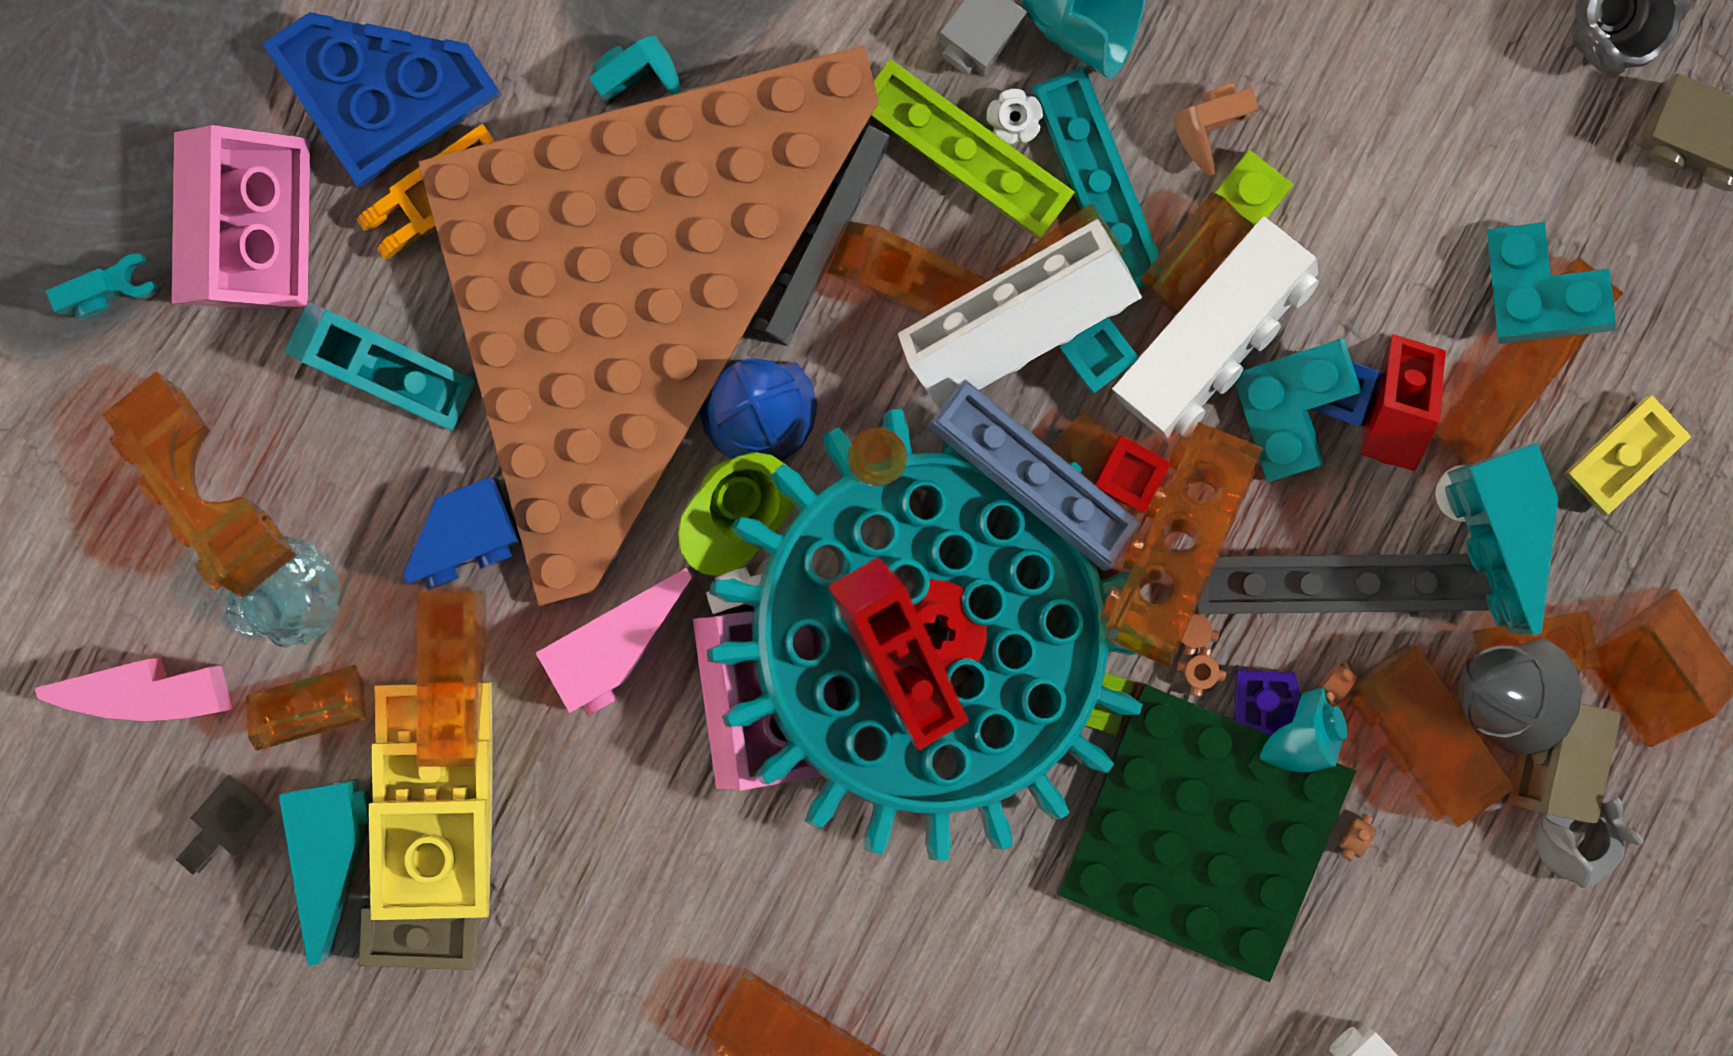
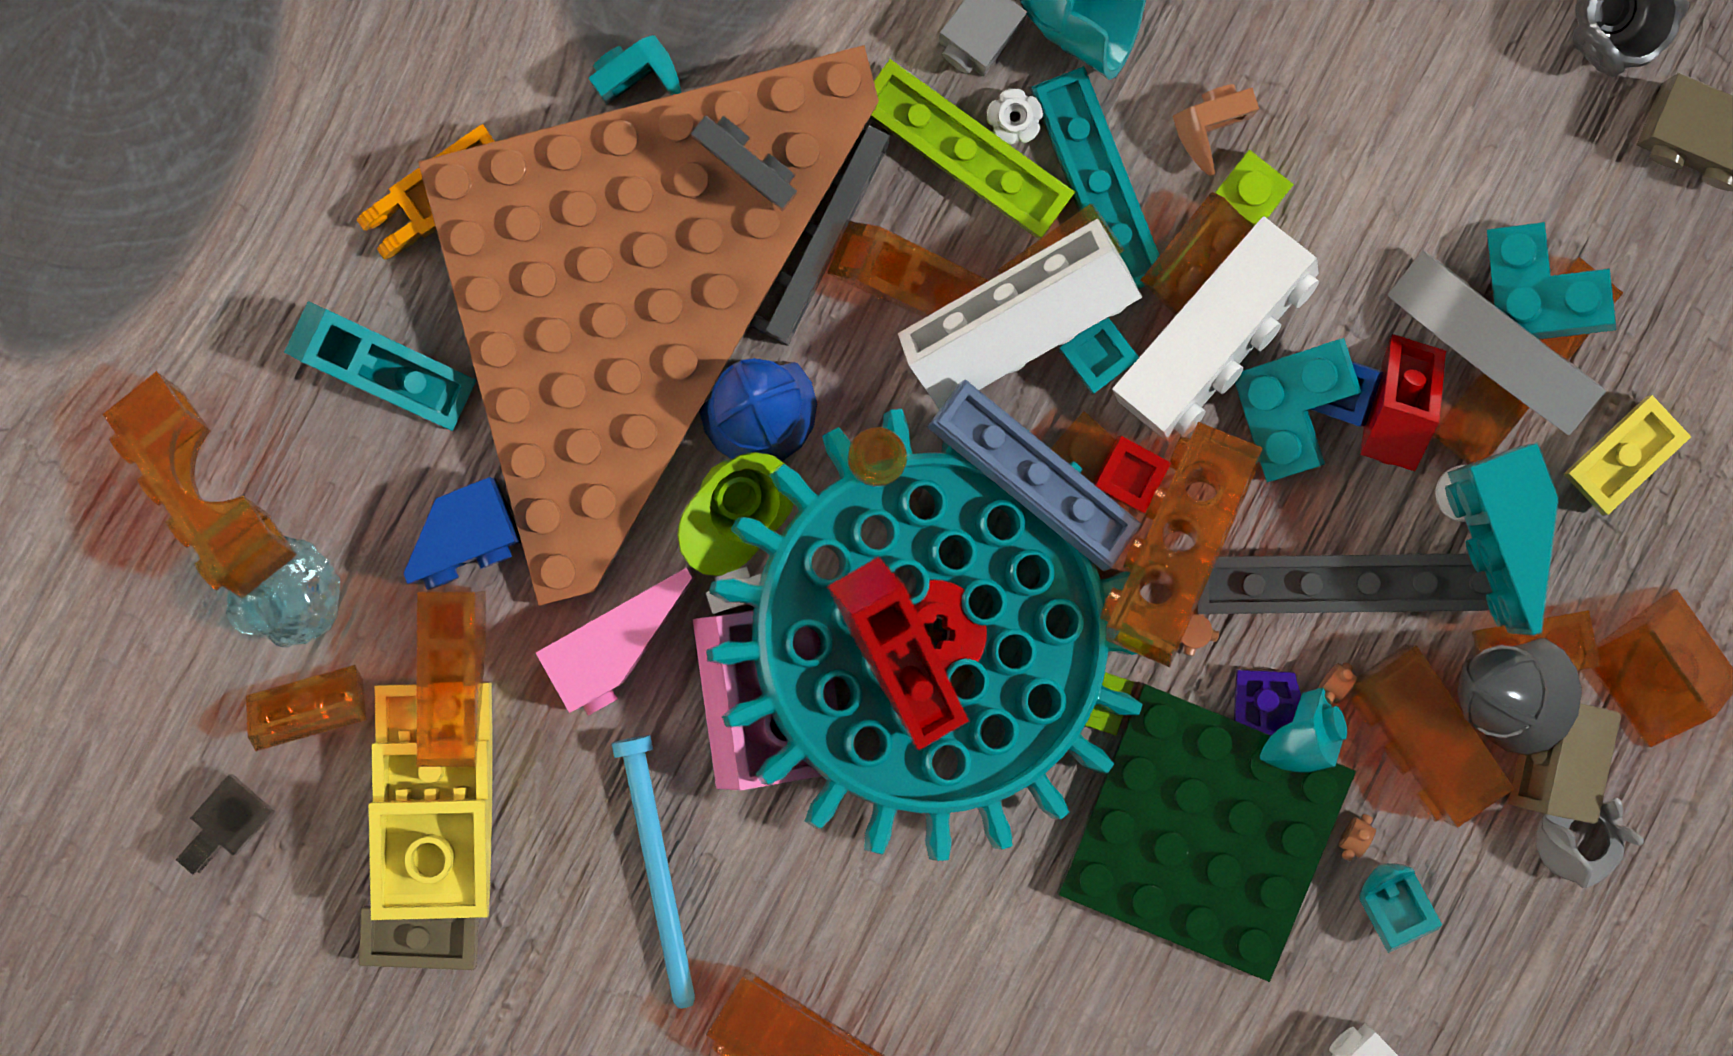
(89, 293): teal plate -> none
(141, 693): bright pink slope -> none
(240, 219): bright pink slope -> none
(324, 847): teal slope -> none
(378, 88): blue plate -> none
(657, 866): none -> medium azure bar
(727, 144): none -> dark grey plate
(1201, 671): nougat piece -> none
(1398, 905): none -> teal plate
(1496, 343): none -> light grey slope

